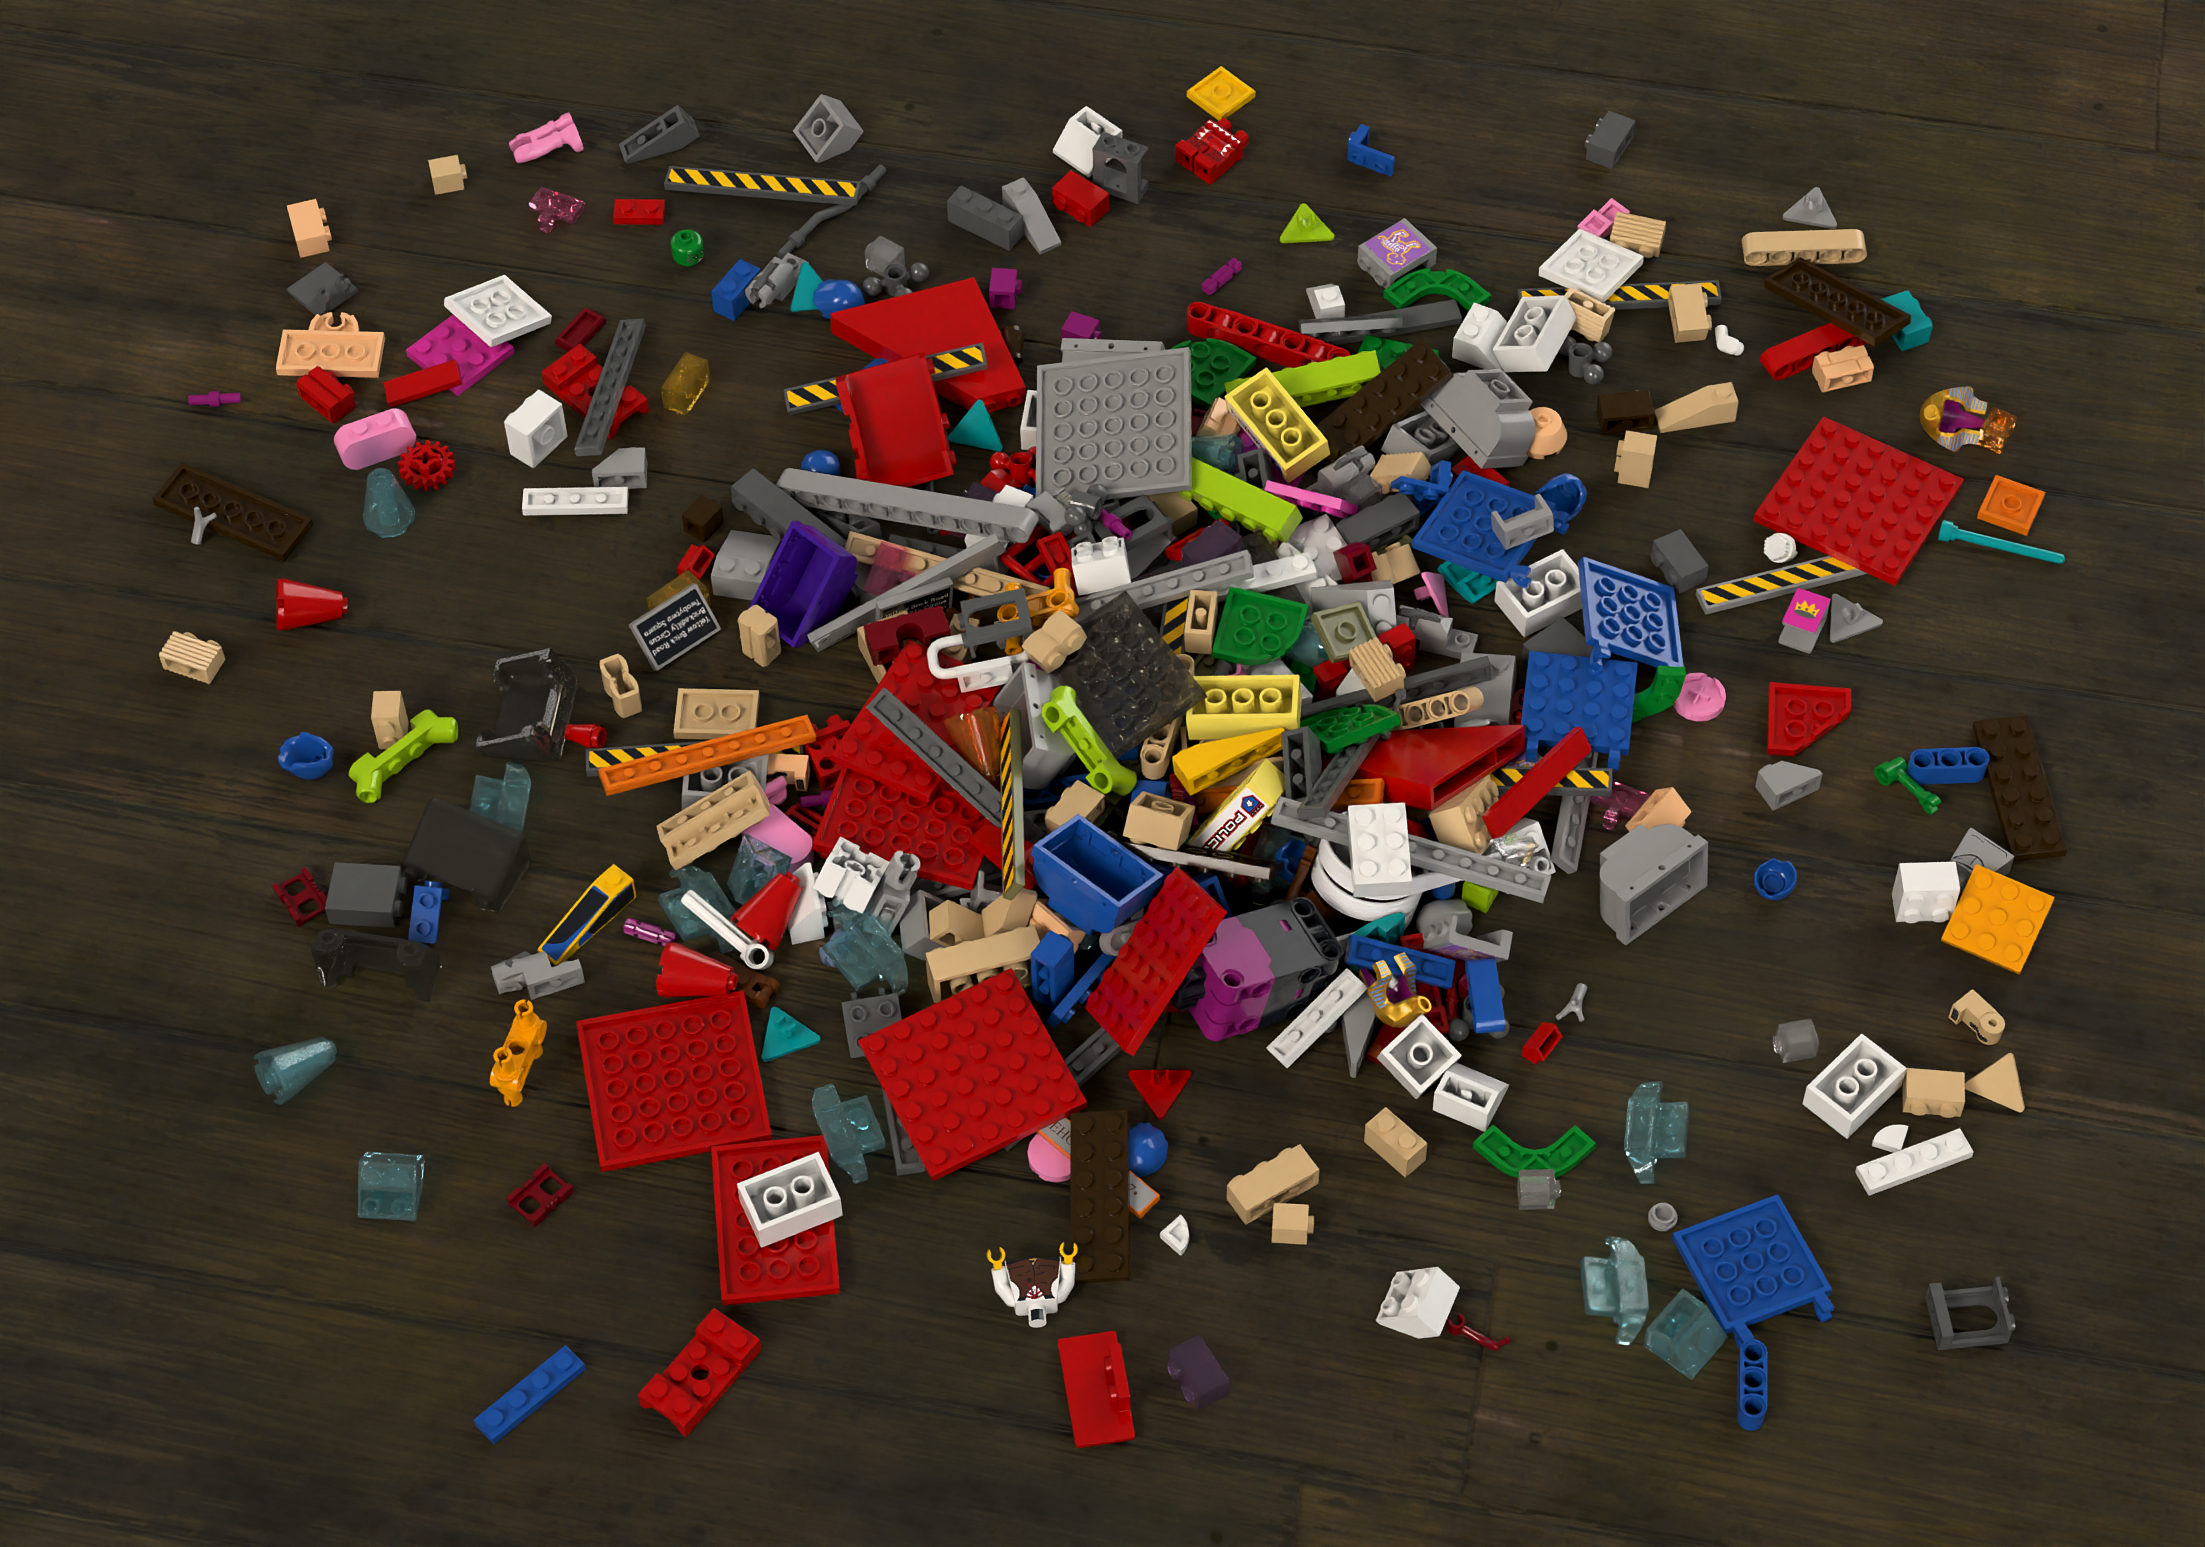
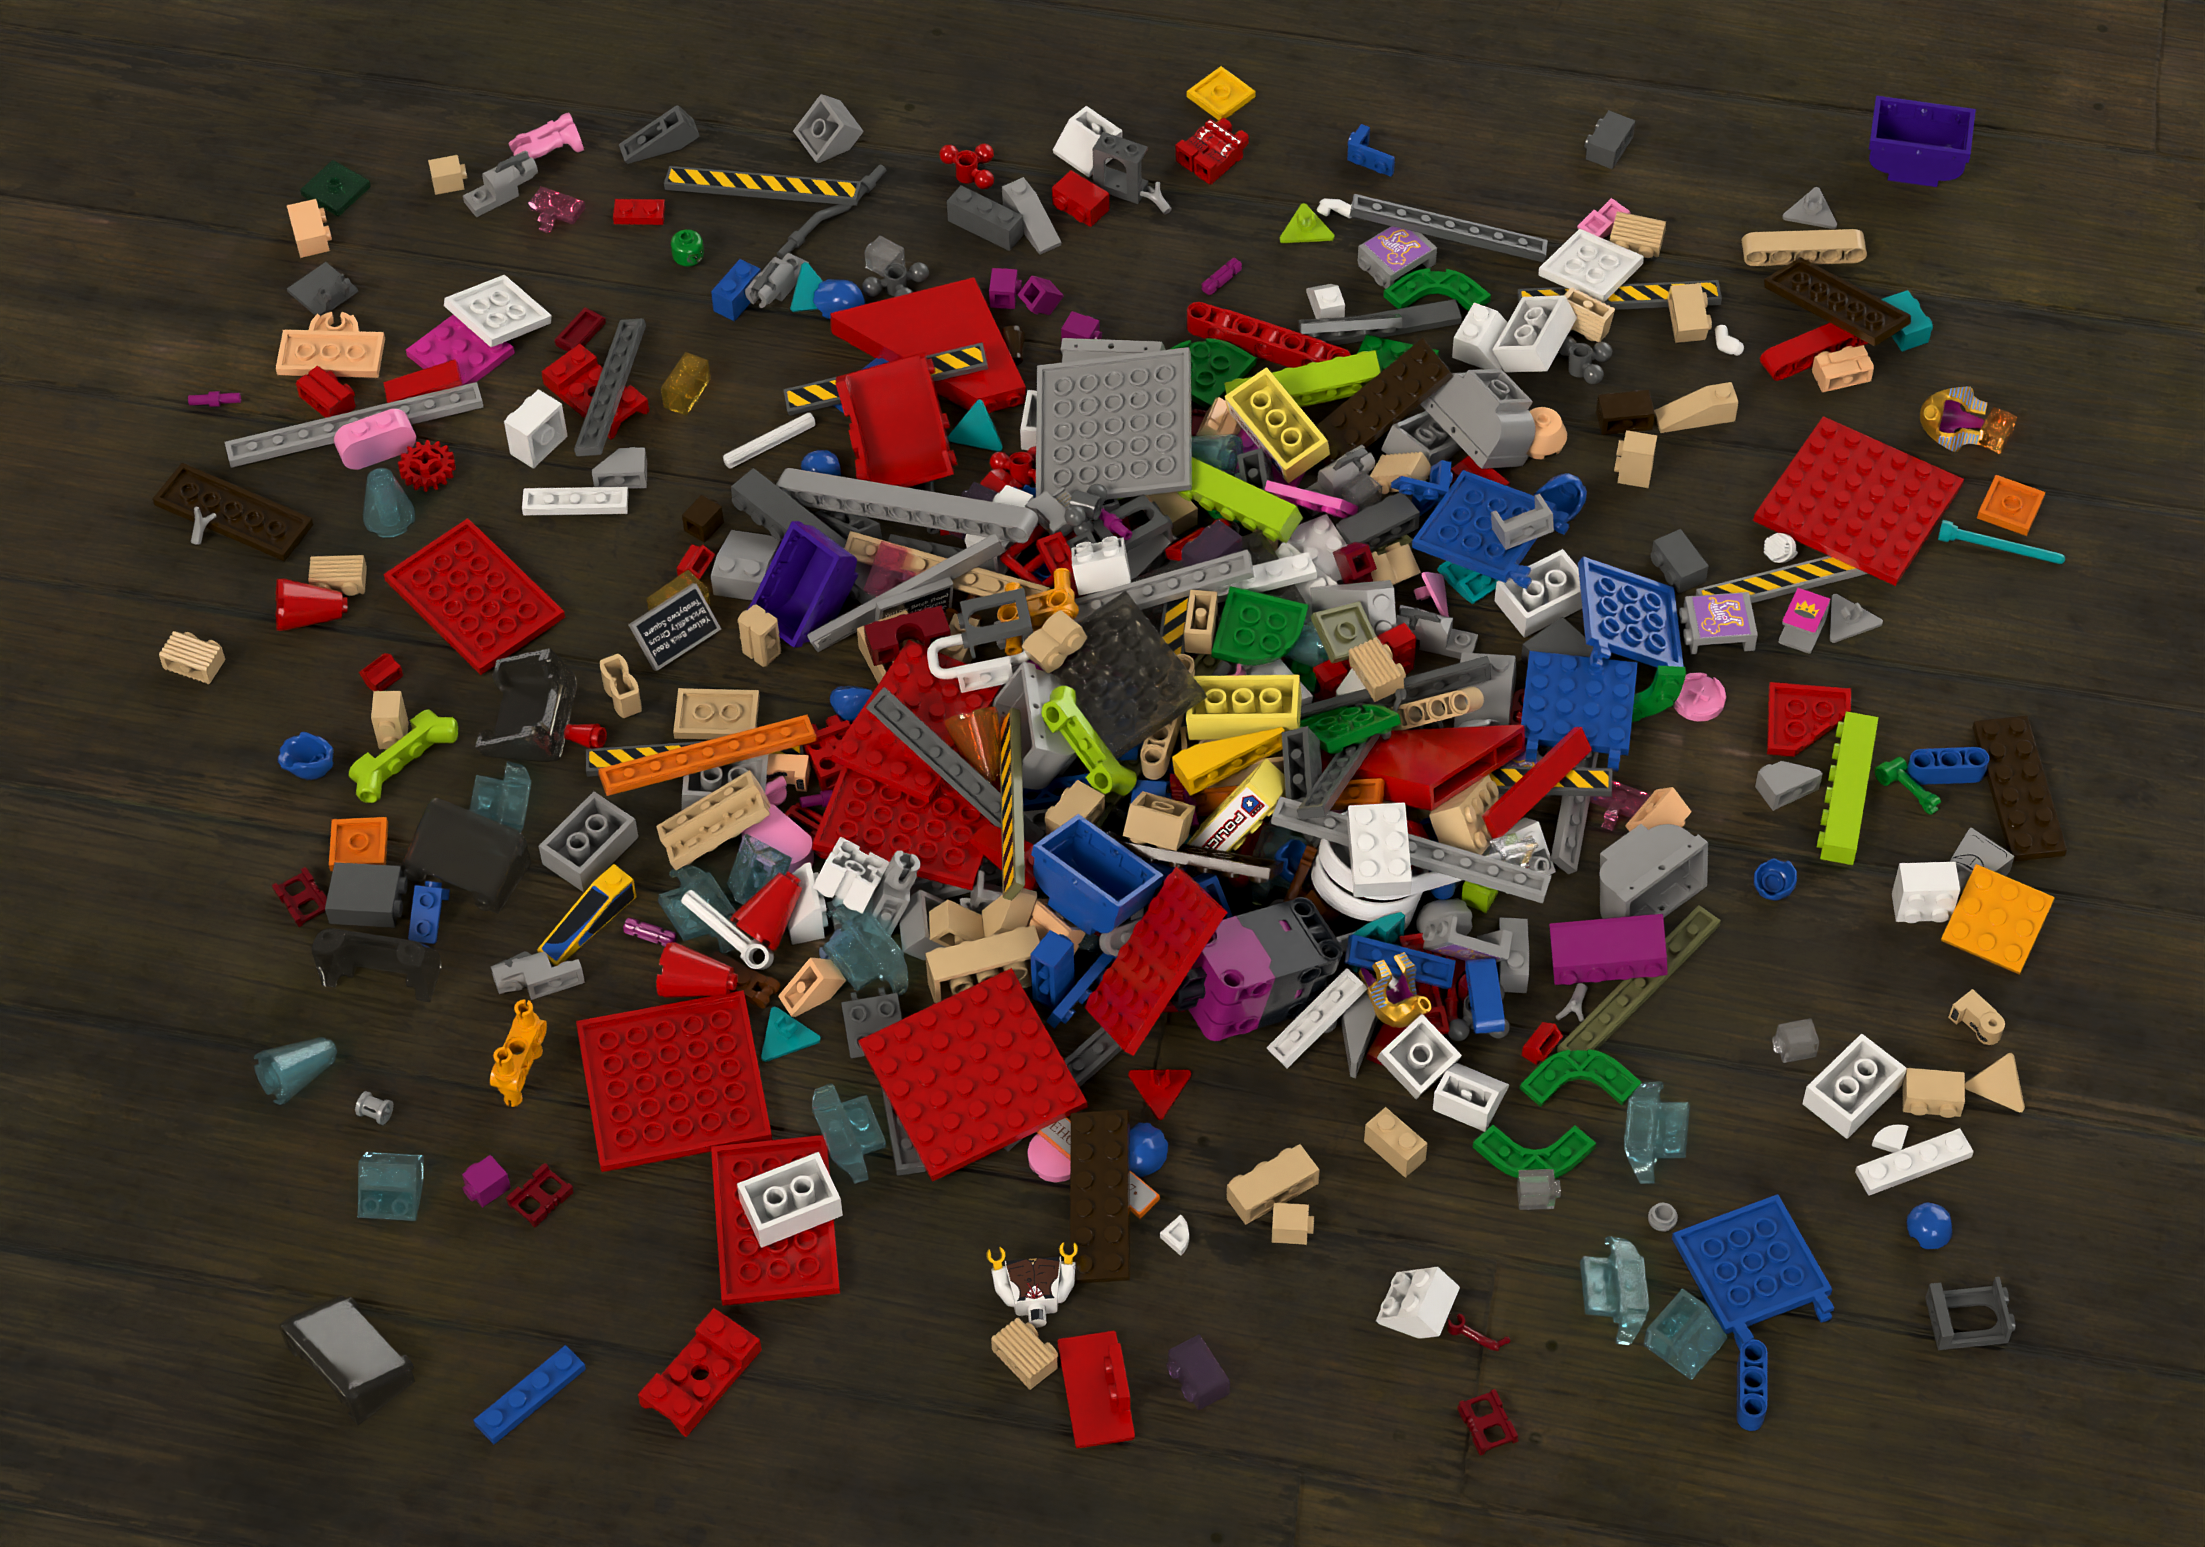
(322, 431): none -> light grey plate
(335, 188): none -> clear green plate
(339, 573): none -> tan brick
(348, 1355): none -> clear smoke windscreen
(358, 841): none -> orange plate
(374, 1108): none -> light grey bush
(381, 673): none -> red piece
(474, 596): none -> red plate
(485, 1181): none -> magenta brick
(501, 183): none -> light grey plate
(588, 841): none -> light grey brick
(769, 440): none -> white axle
(811, 986): none -> light nougat slope
(849, 701): none -> blue hair
(967, 164): none -> red piece
(1025, 1352): none -> tan brick
(1040, 295): none -> magenta brick
(1157, 198): none -> light grey bar
(1334, 204): none -> white arm
(1448, 228): none -> dark grey tile
(1479, 1424): none -> dark red piece
(1515, 971): none -> light grey slope
(1582, 1065): none -> green plate
(1608, 949): none -> magenta slope
(1635, 991): none -> olive tile
(1718, 620): none -> panel
(1849, 788): none -> lime brick
(1920, 140): none -> dark purple container
(1930, 1225): none -> blue hair

